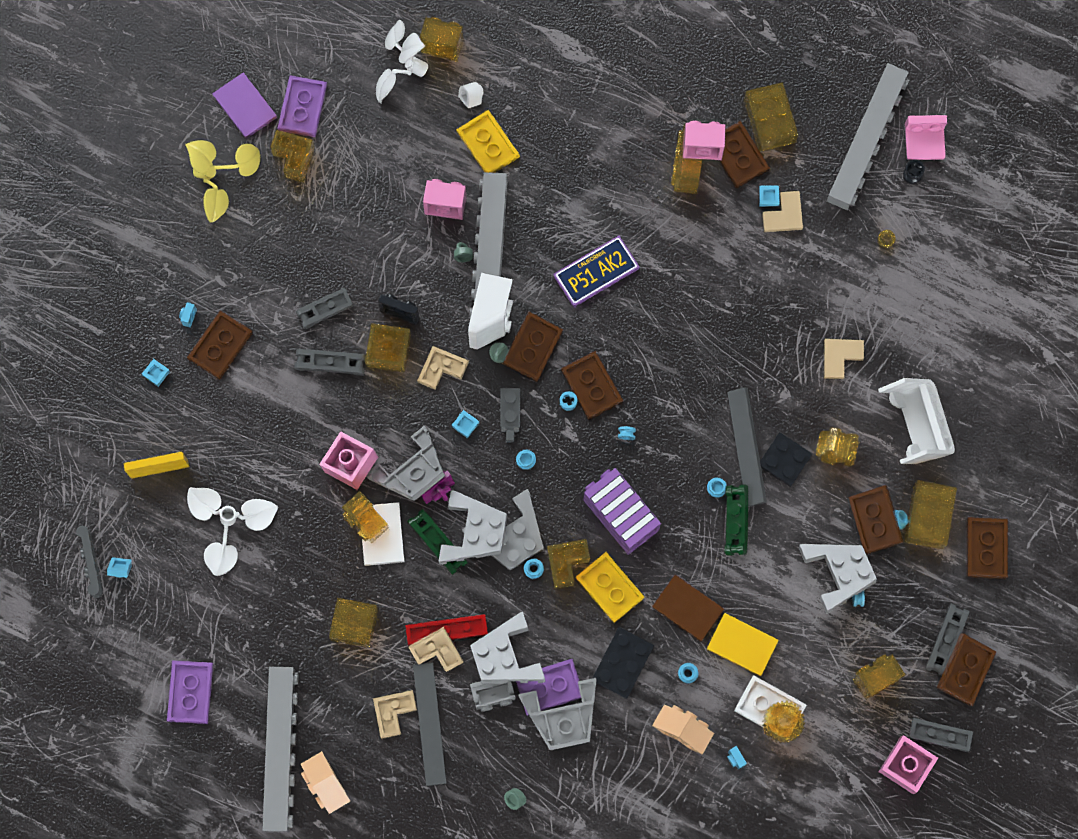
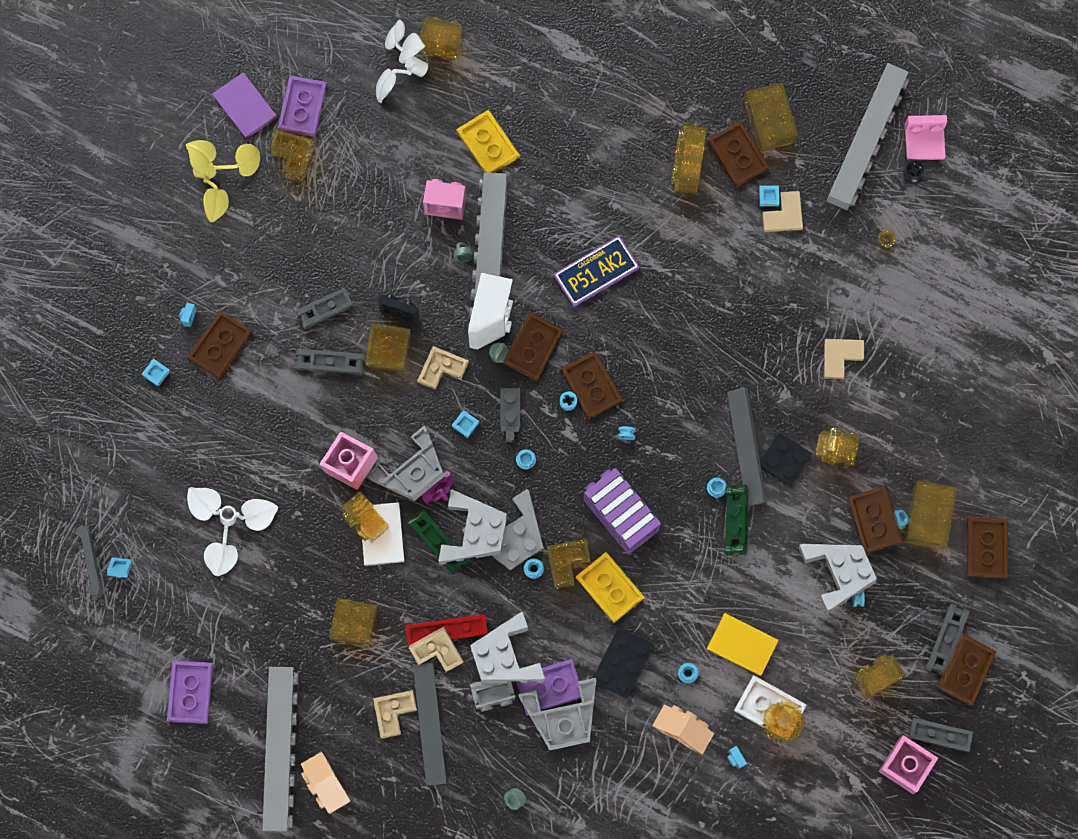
(156, 465): yellow tile -> none
(471, 94): white plate -> none
(688, 608): reddish brown tile -> none
(704, 140): bright pink brick -> none
(923, 418): white windscreen -> none

